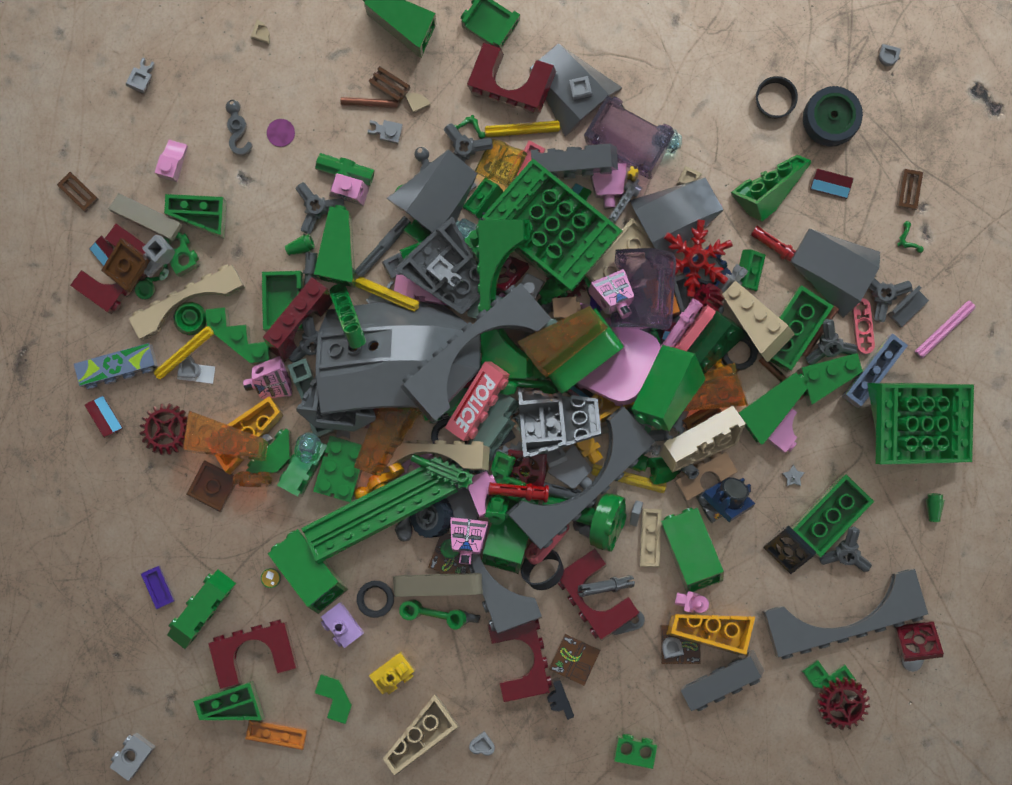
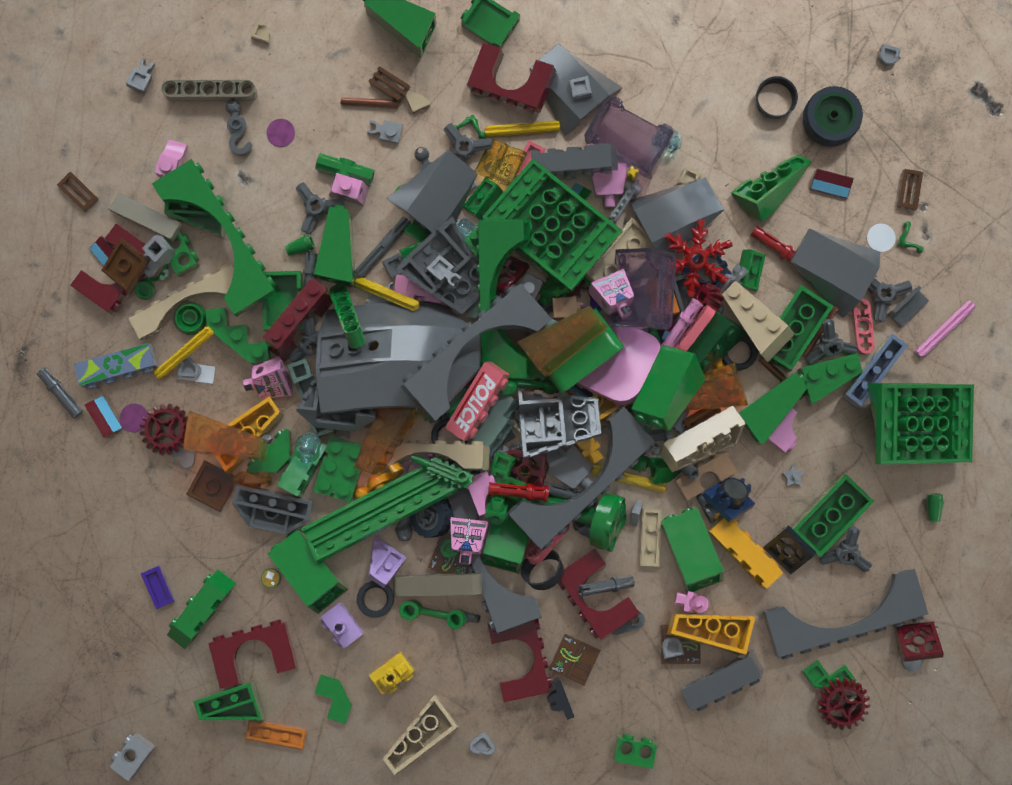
(60, 393): none -> dark grey pin
(132, 416): none -> flat silver sticker
(185, 458): none -> light grey tile
(201, 86): none -> dark tan beam
(249, 281): none -> green arch
(271, 509): none -> dark grey wedge
(384, 562): none -> lavender wing
(746, 552): none -> light orange wedge
(881, 237): none -> white sticker

